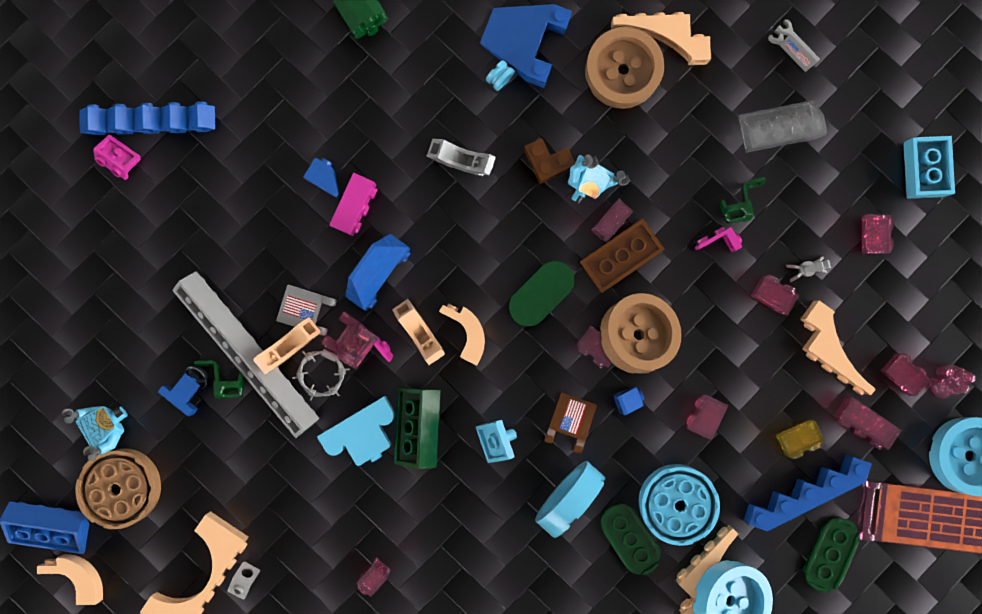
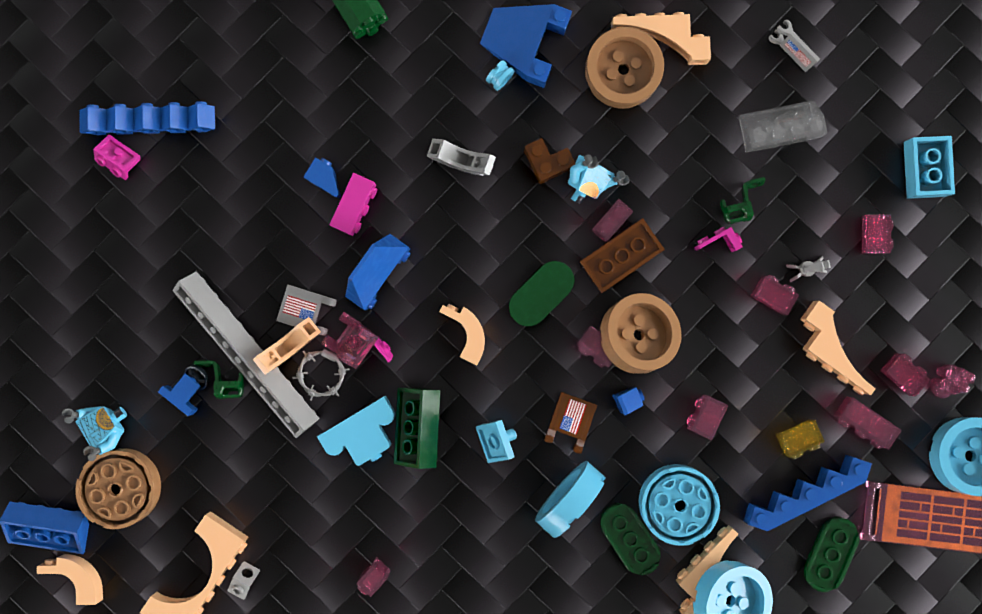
(418, 331): light nougat arch -> none

